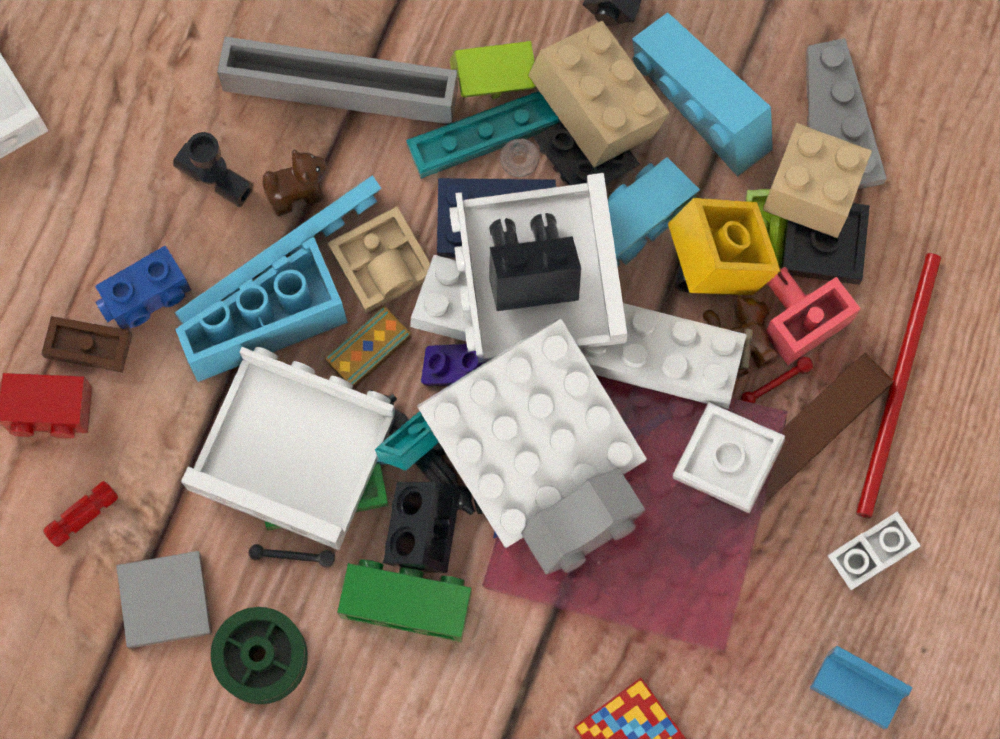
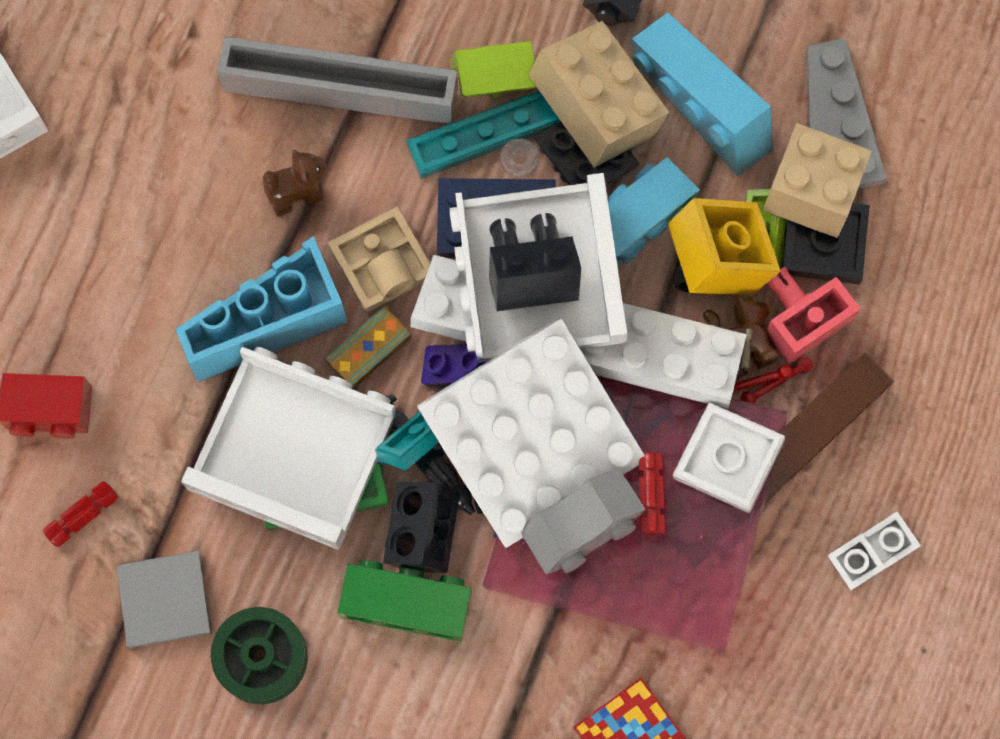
(86, 344): reddish brown plate -> none
(142, 289): blue brick -> none
(203, 162): black bar -> none
(325, 221): medium azure plate -> none
(325, 558): black hinge -> none
(652, 493): none -> red axle
(784, 372): none -> red hinge
(859, 687): dark azure panel -> none
(898, 388): red piece -> none

